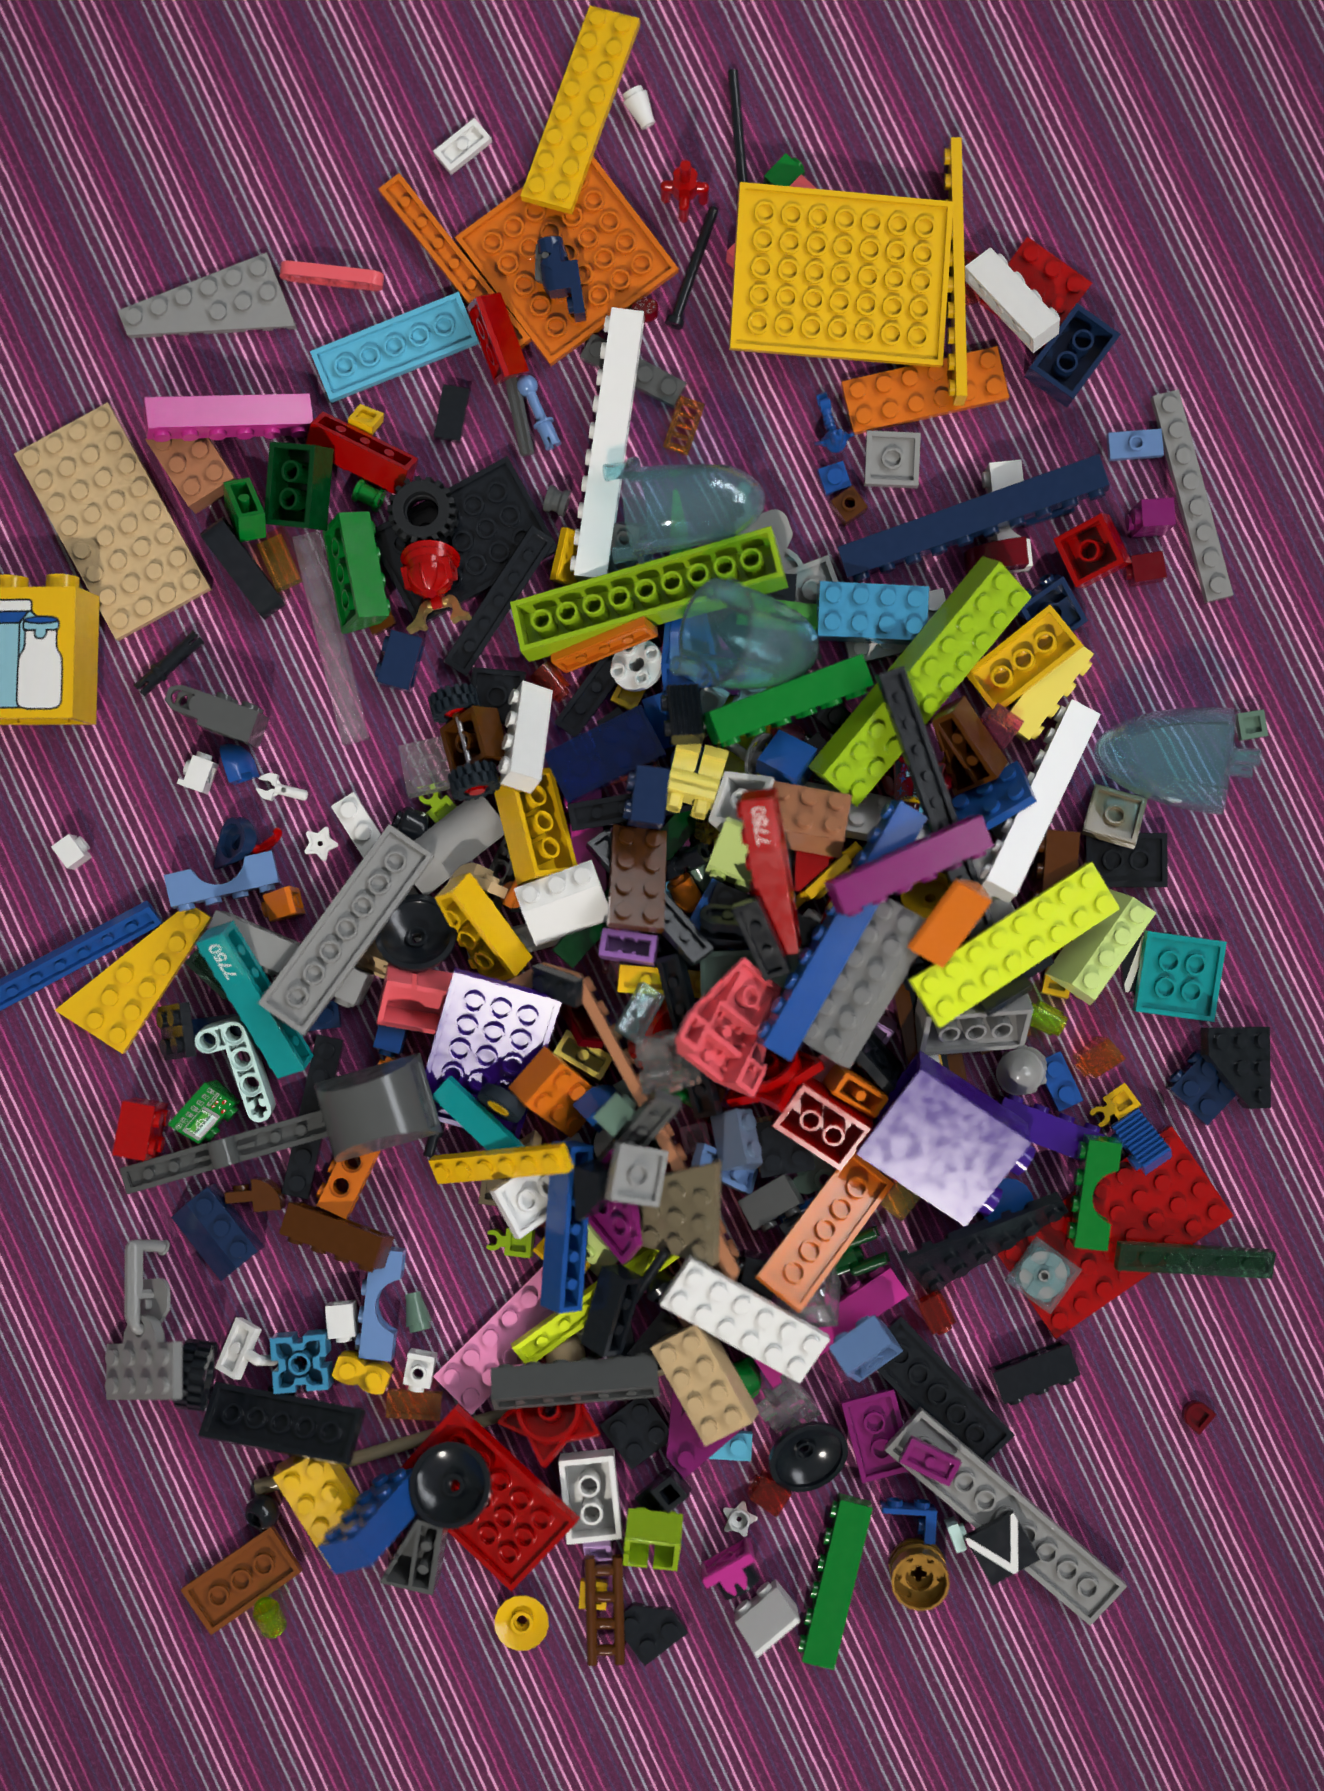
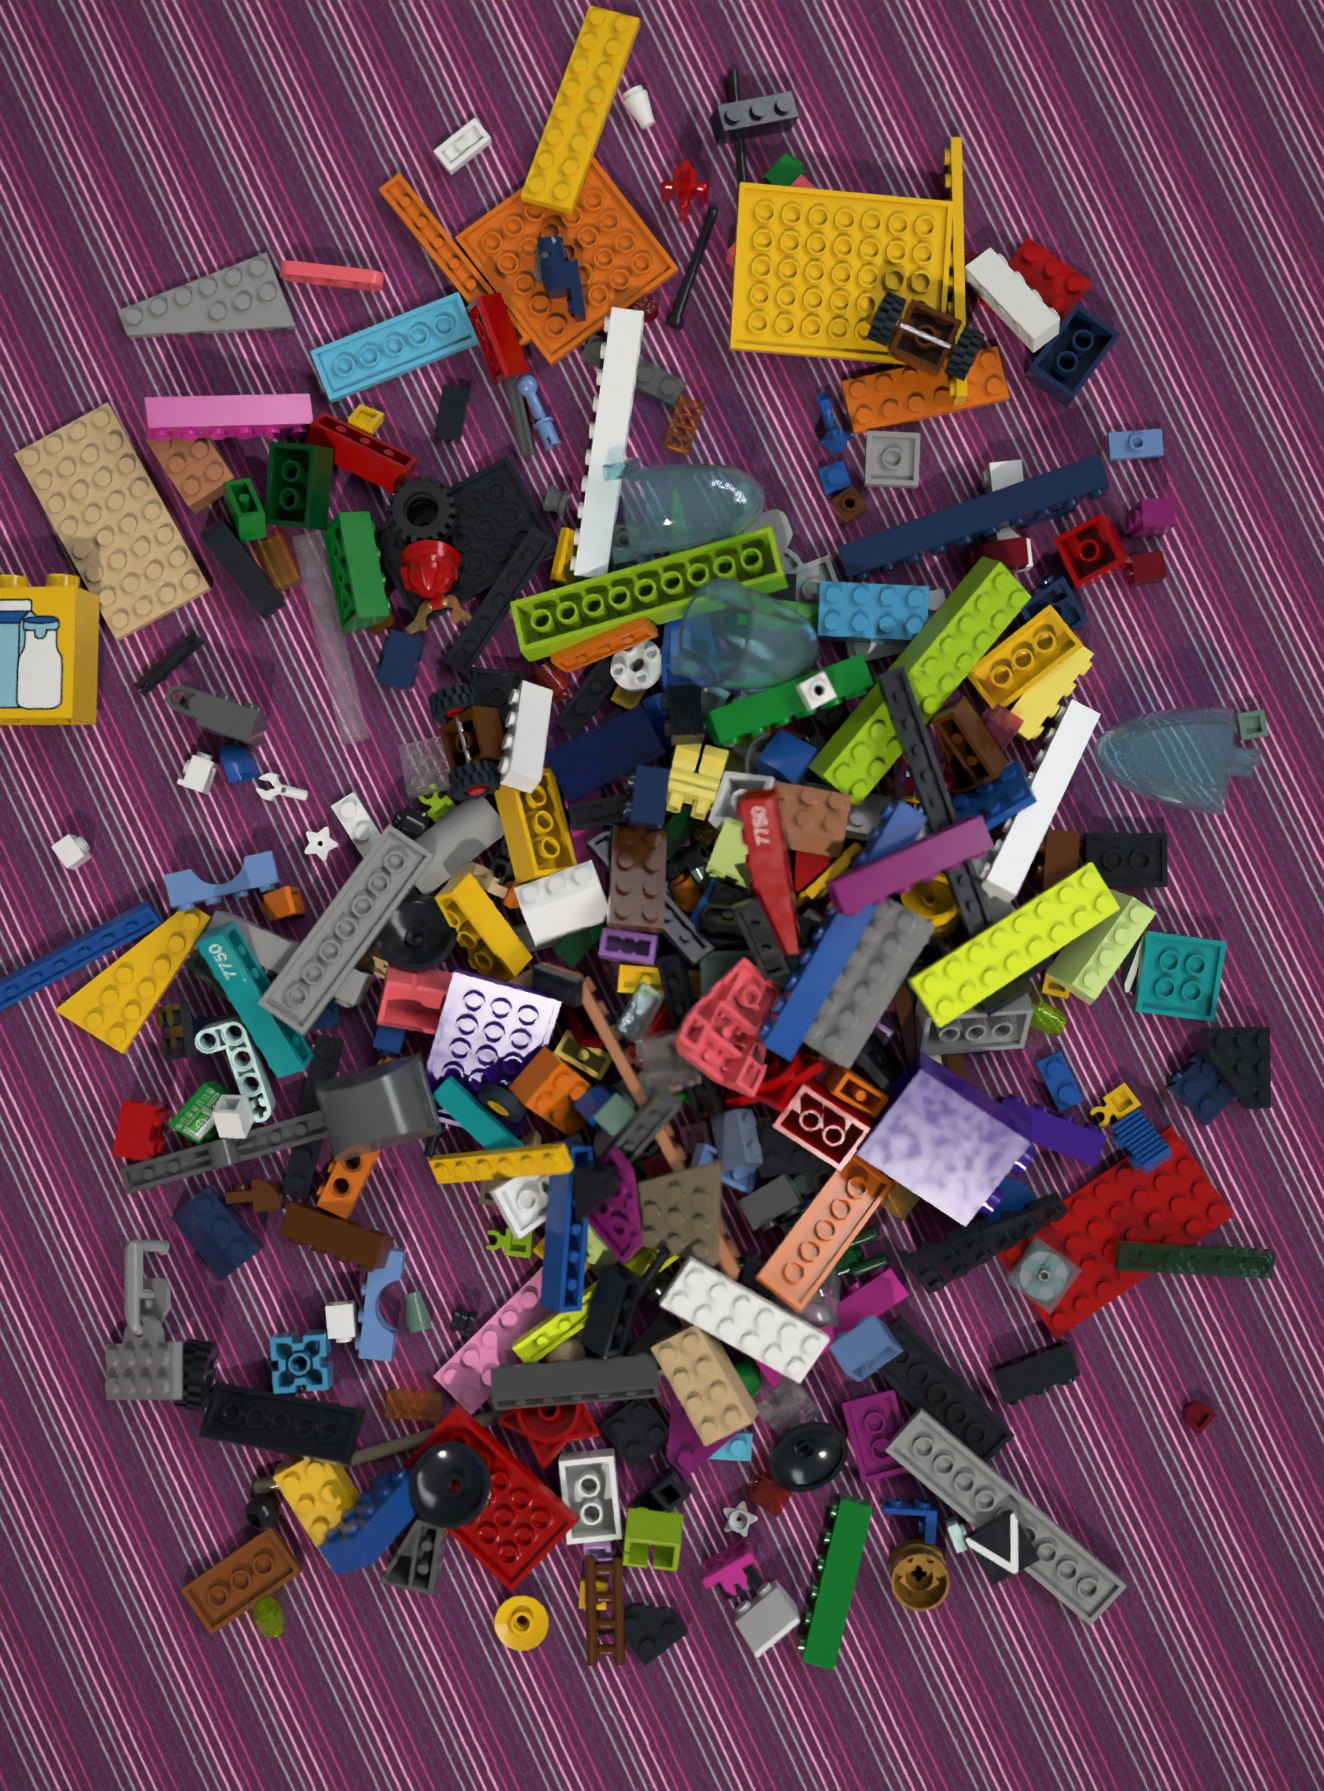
(233, 1116): none -> white brick
(239, 840): dark blue piece -> none
(239, 1350): white plate -> none
(368, 495): green bush -> none
(368, 1374): yellow brick -> none
(421, 1360): white brick -> none
(463, 1321): none -> black wheel
(636, 1174): light grey plate -> none
(753, 118): none -> black brick
(807, 694): none -> white plate
(924, 337): none -> brick
(929, 1460): magenta plate -> none
(935, 1313): clear red brick -> none
(950, 921): orange slope -> none
(1021, 1071): light grey hair -> none
(1097, 1057): clear orange slope -> none
(1098, 1158): green arch -> none
(1114, 816): dark tan tile -> none
(1191, 496): light grey plate -> none

